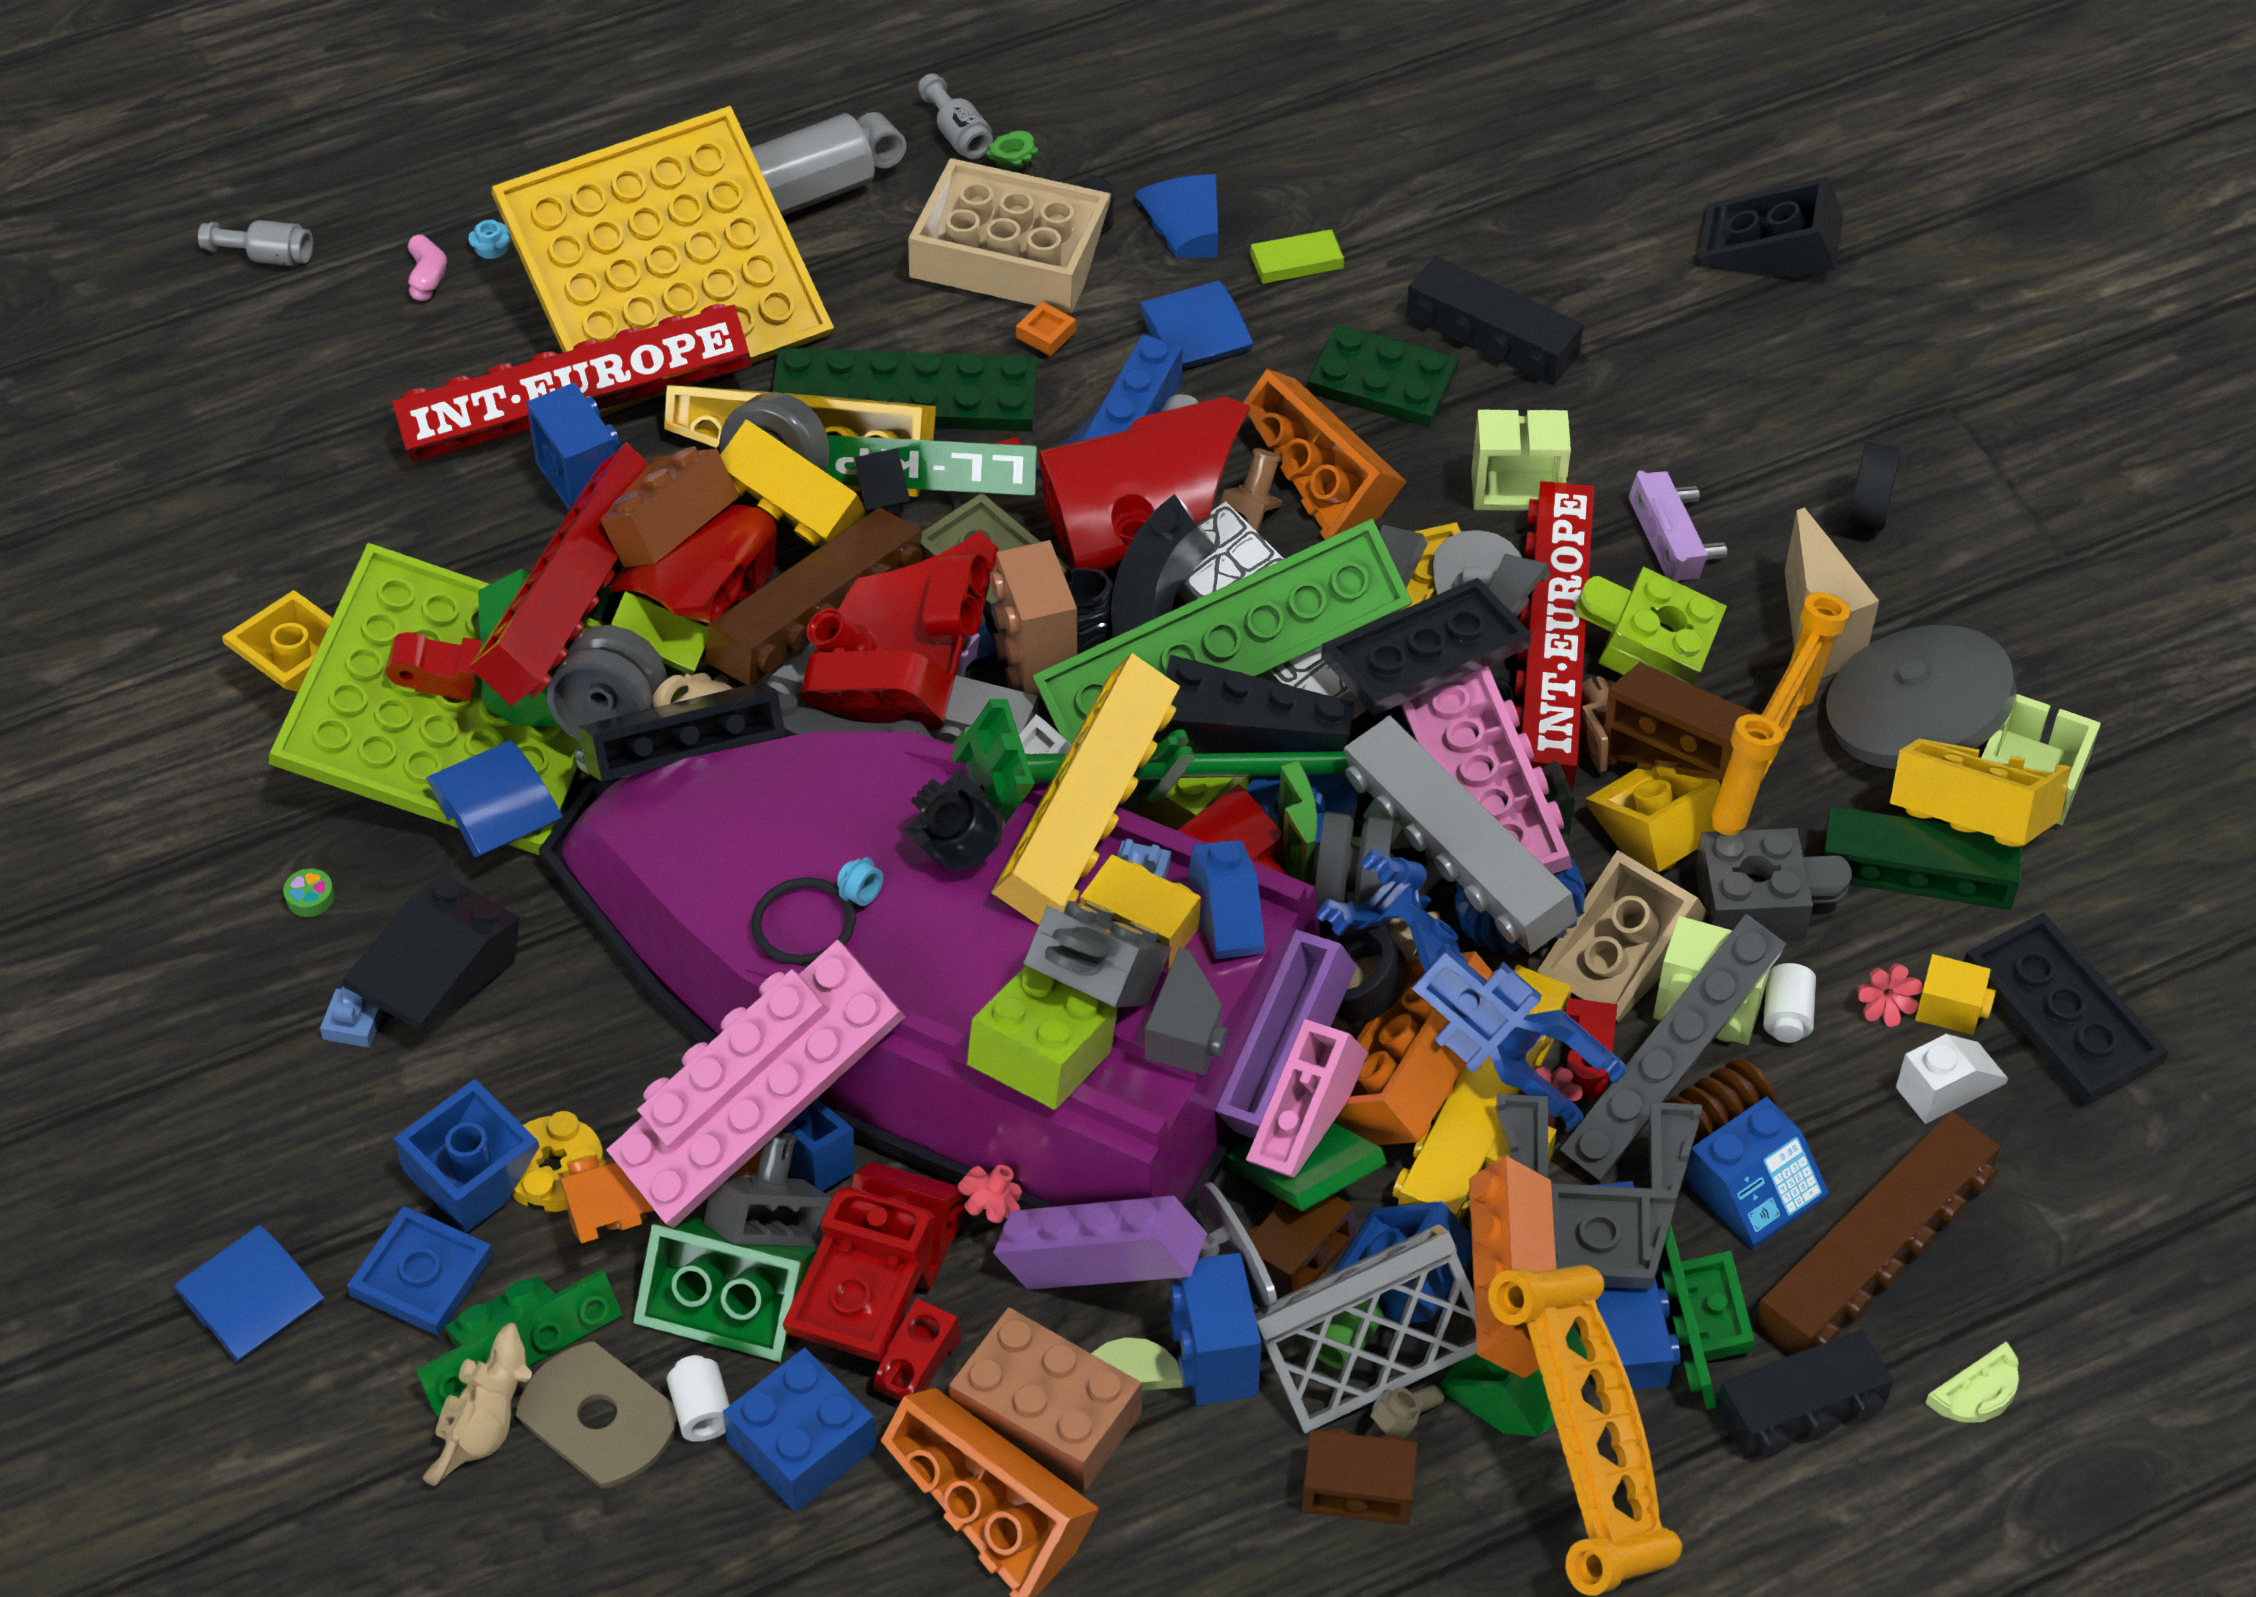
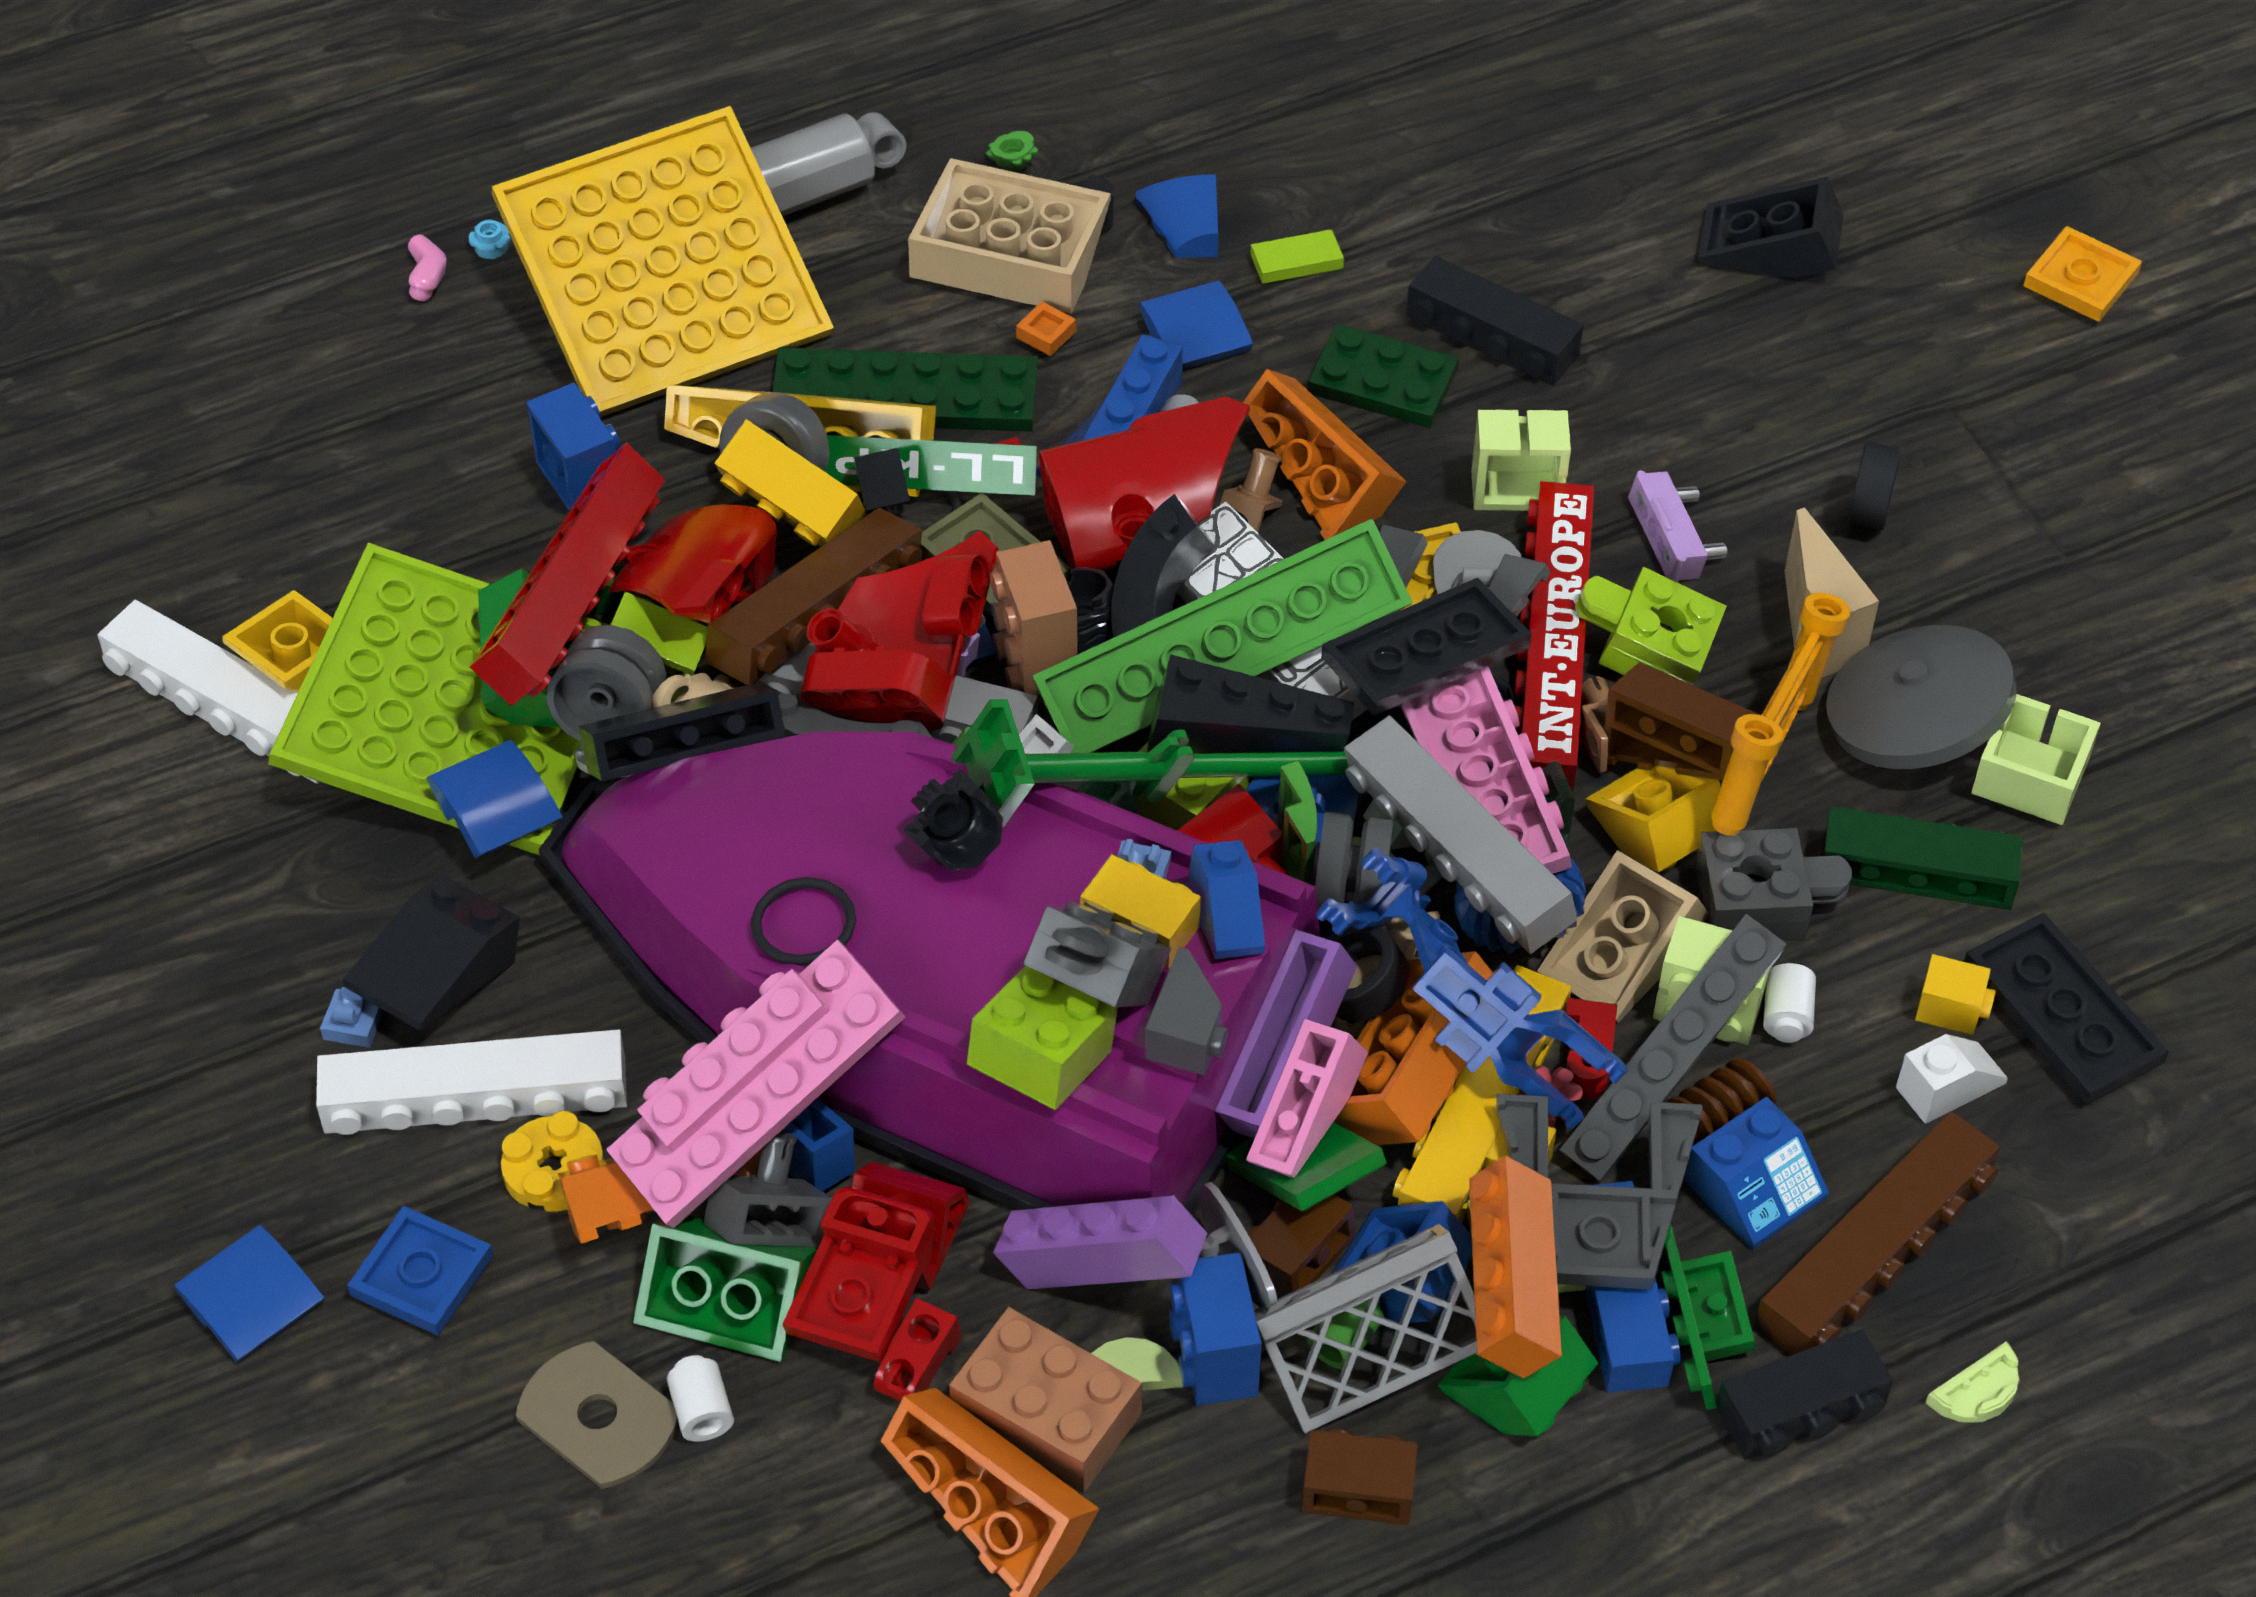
(197, 676): none -> white brick
(264, 241): light grey piece -> none
(309, 892): bright green tile -> none
(433, 665): red leg -> none
(467, 1155): blue slope -> none
(471, 1081): none -> white brick
(481, 1416): tan animal -> none
(542, 1320): green bracket -> none
(609, 371): red brick -> none
(668, 505): dark orange wedge -> none
(800, 1429): blue brick -> none
(860, 881): medium azure plate -> none
(957, 118): light grey piece -> none
(991, 1192): coral plant -> none
(1087, 789): yellow brick -> none
(1399, 1409): dark tan piece -> none
(1616, 1543): light orange piece -> none
(1889, 994): coral plant -> none
(1978, 793): yellow wedge -> none
(2082, 273): none -> light orange plate

